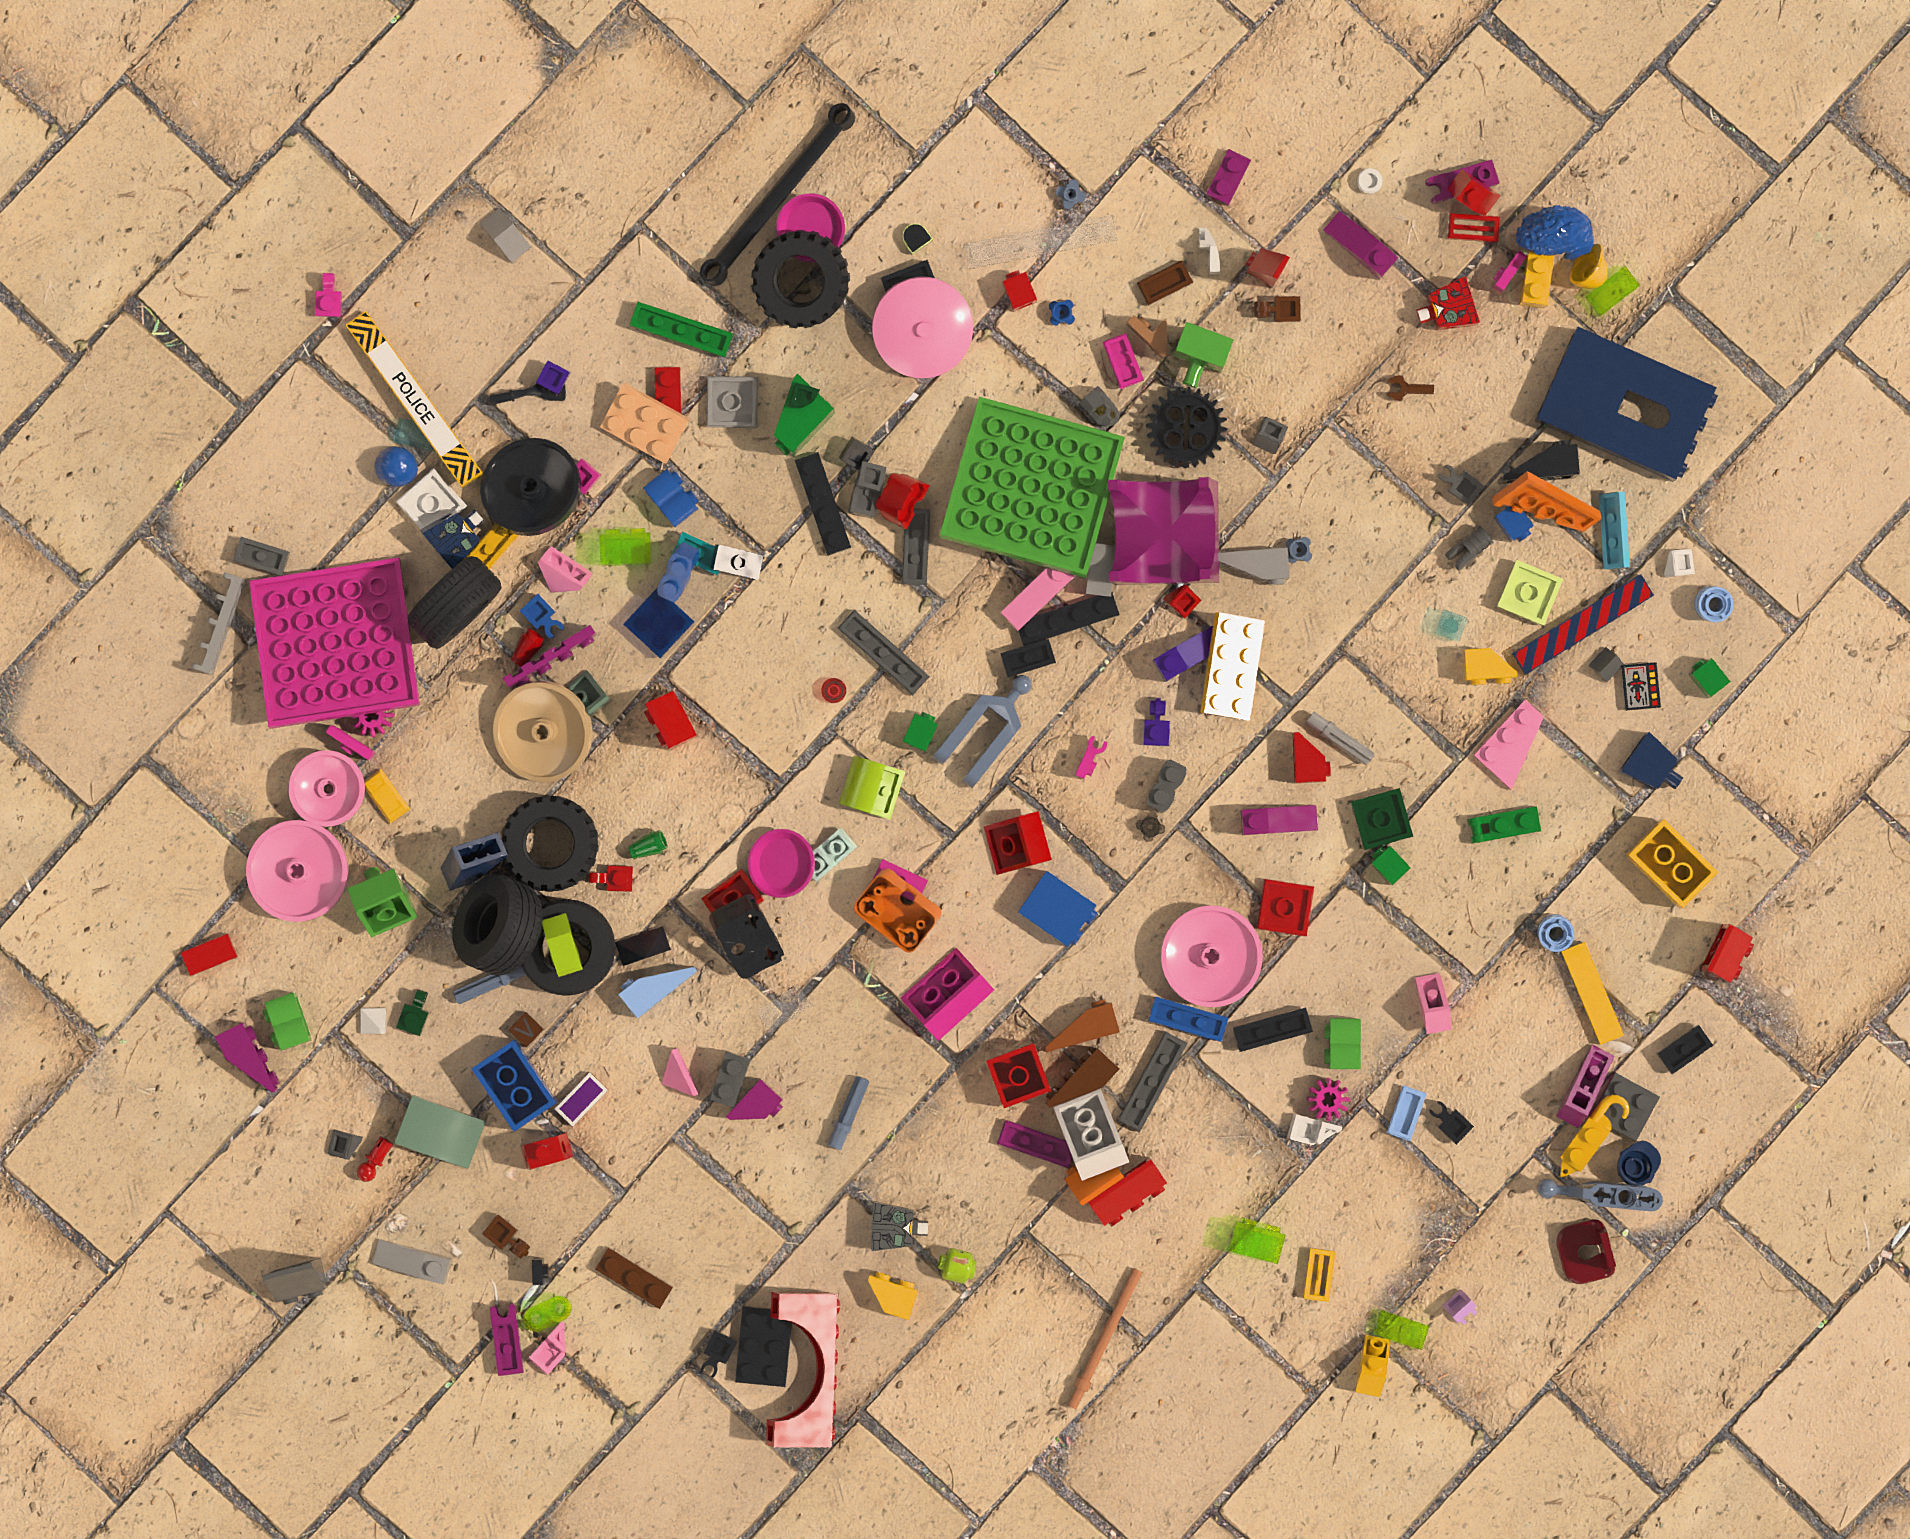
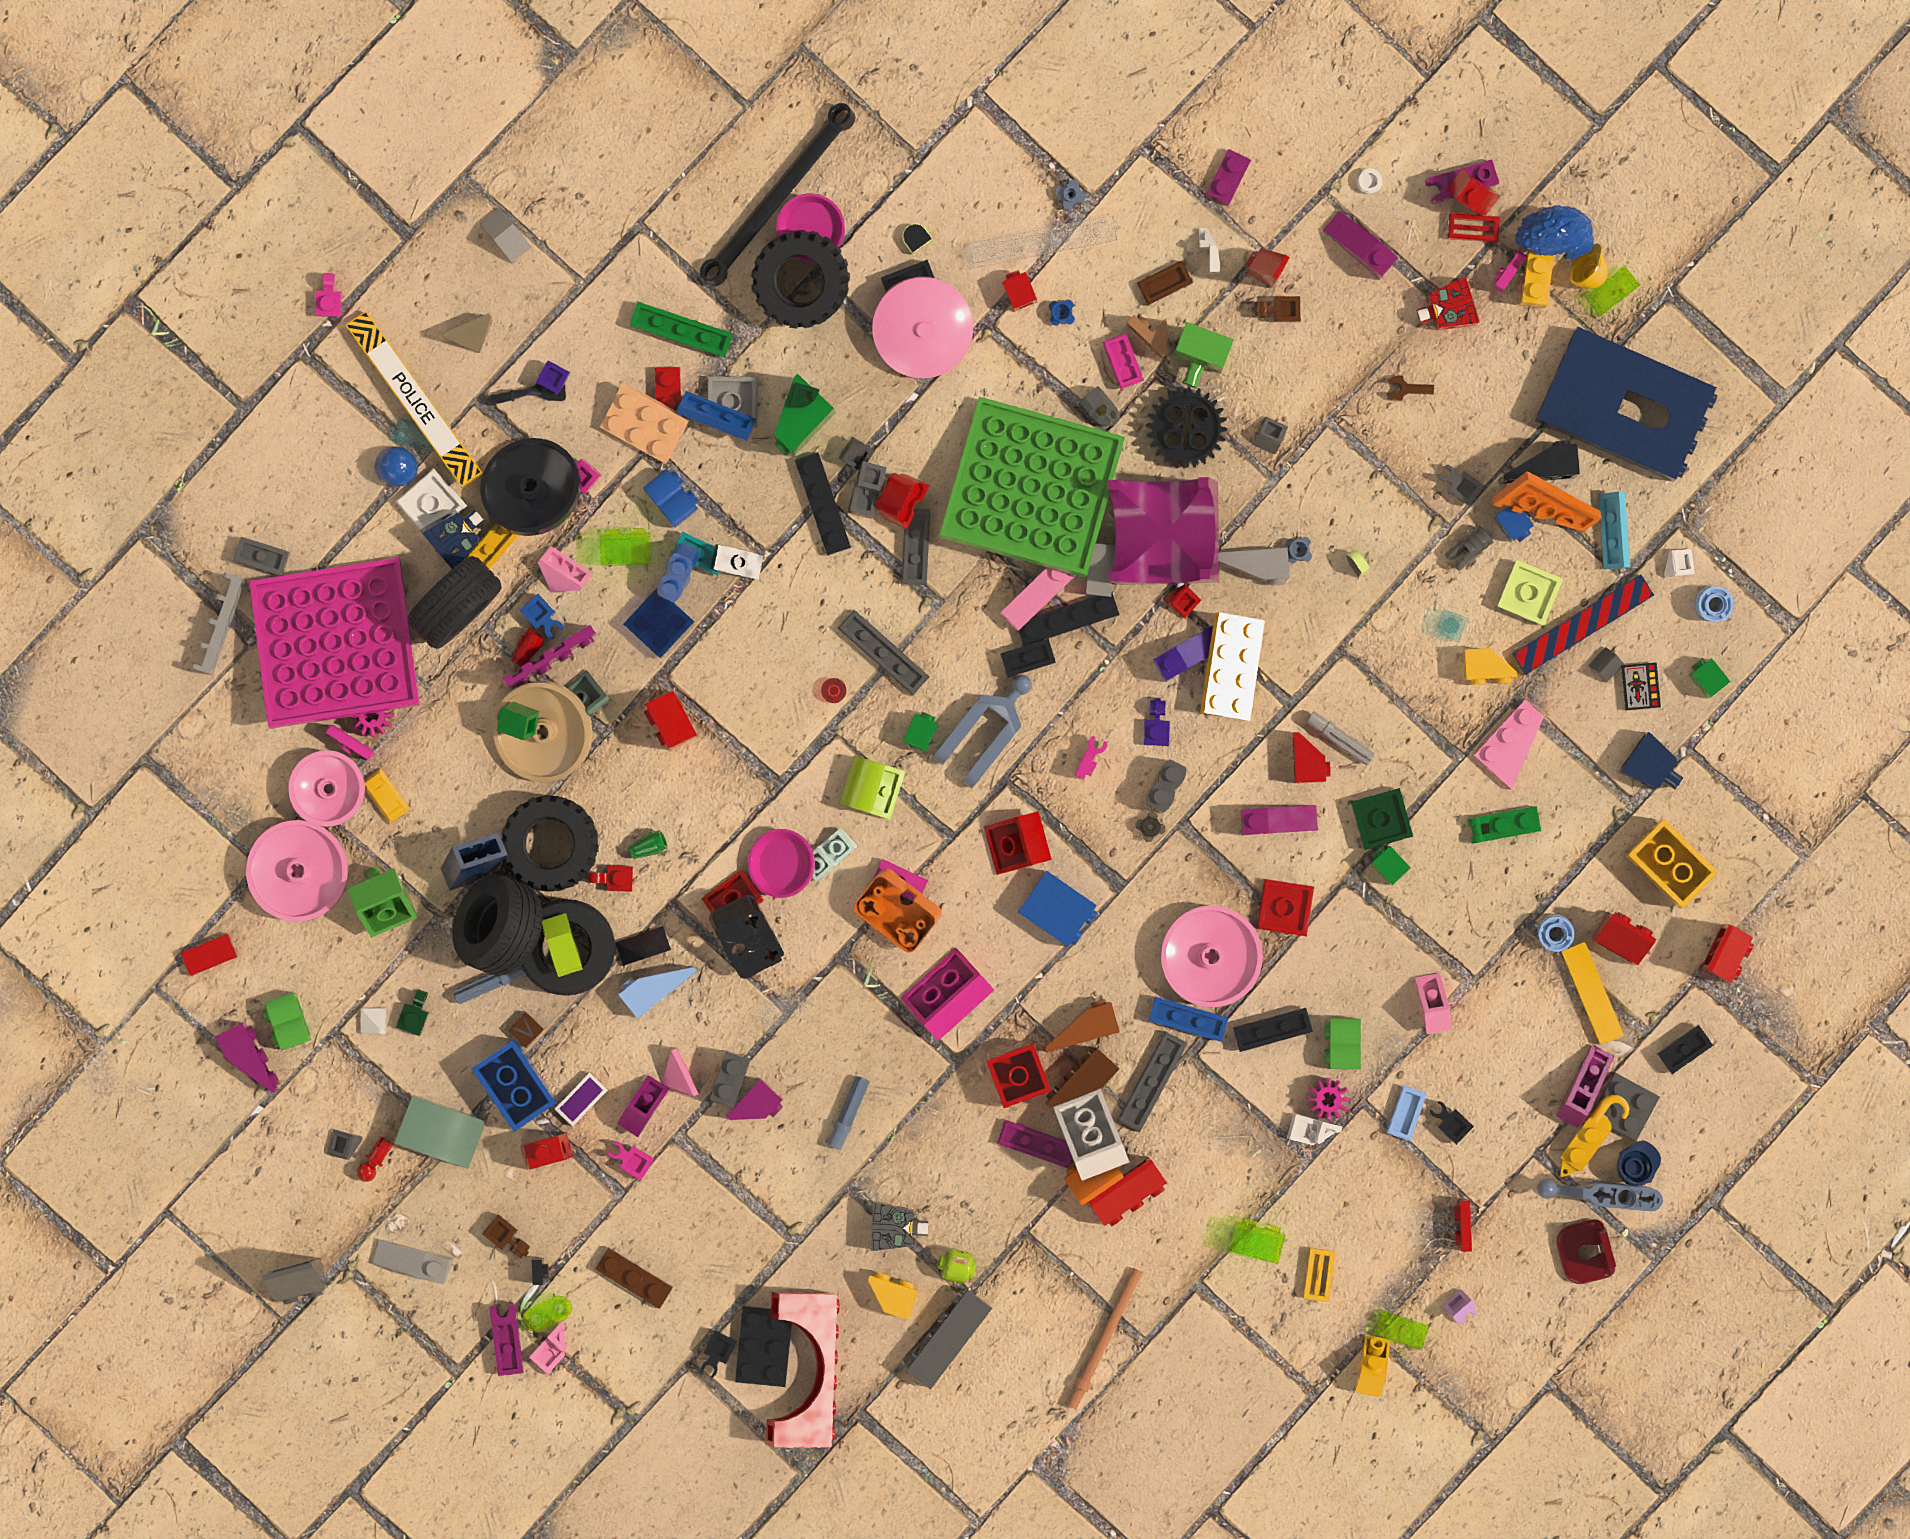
(471, 334): none -> dark tan slope
(517, 720): none -> green brick
(634, 1161): none -> dark pink plate
(643, 1106): none -> magenta slope
(716, 415): none -> blue plate
(948, 1339): none -> dark grey brick
(1357, 563): none -> yellowish green tile
(1462, 1214): none -> red plate
(1623, 938): none -> red slope

